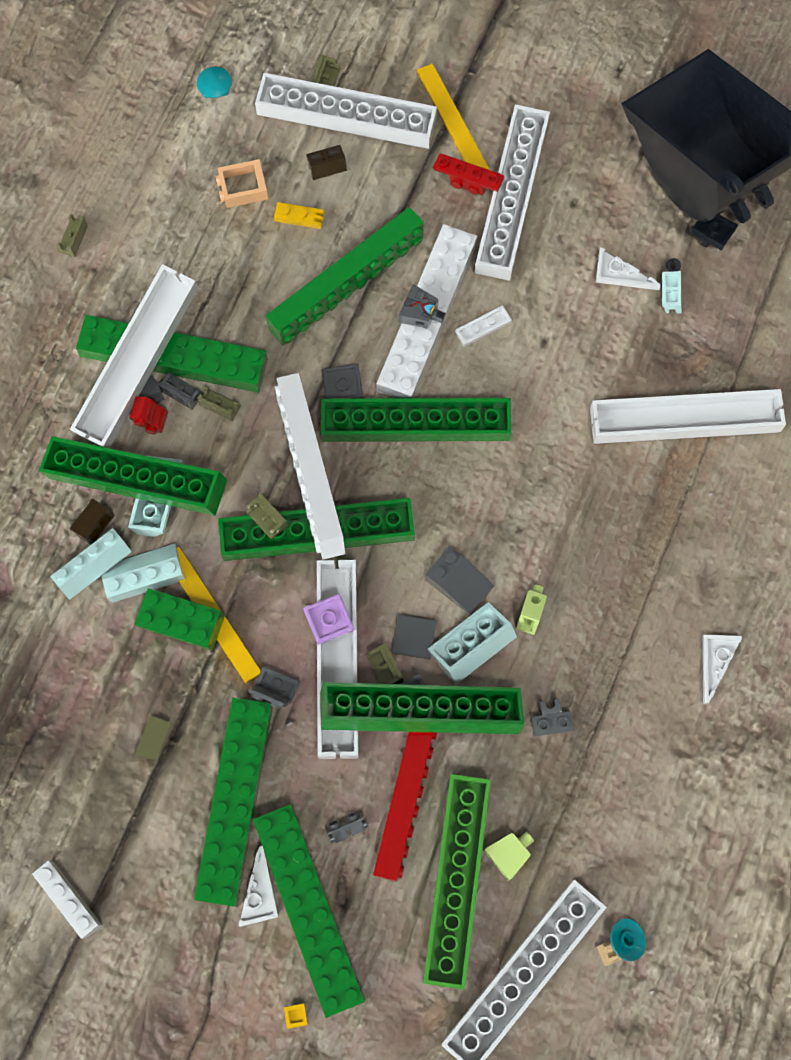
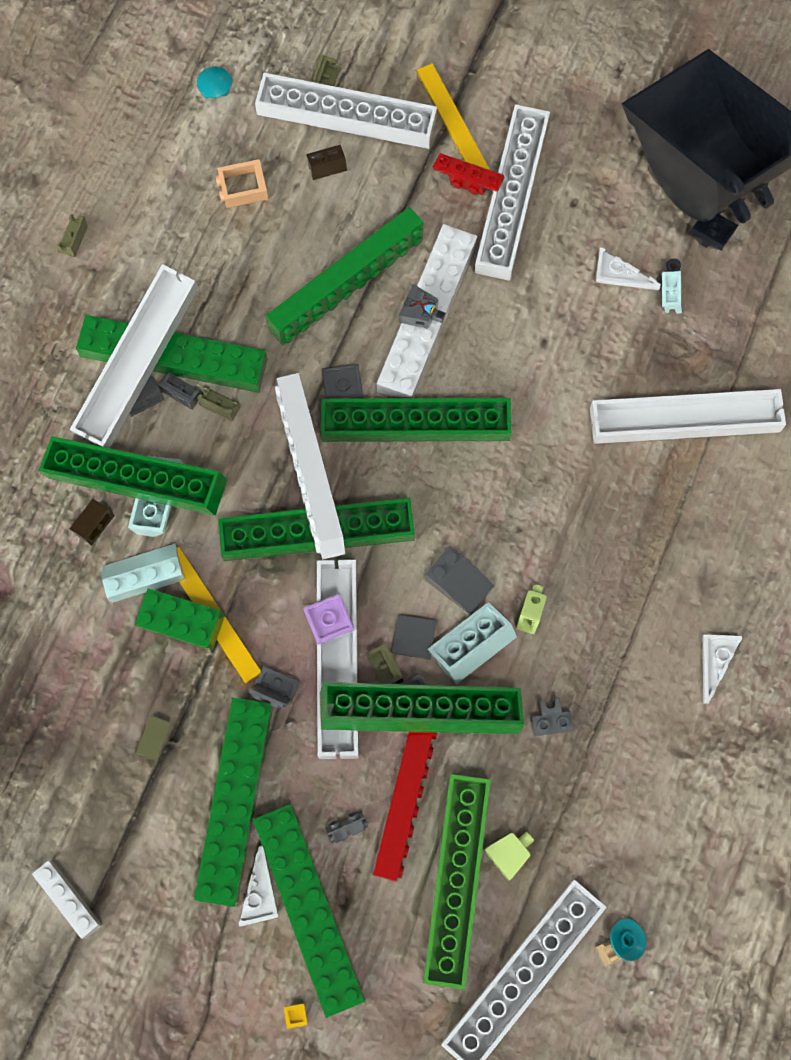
(90, 564): light aqua slope -> none
(148, 415): red brick -> none
(266, 516): olive hinge -> none
(299, 215): yellow hinge -> none
(483, 326): white tile -> none

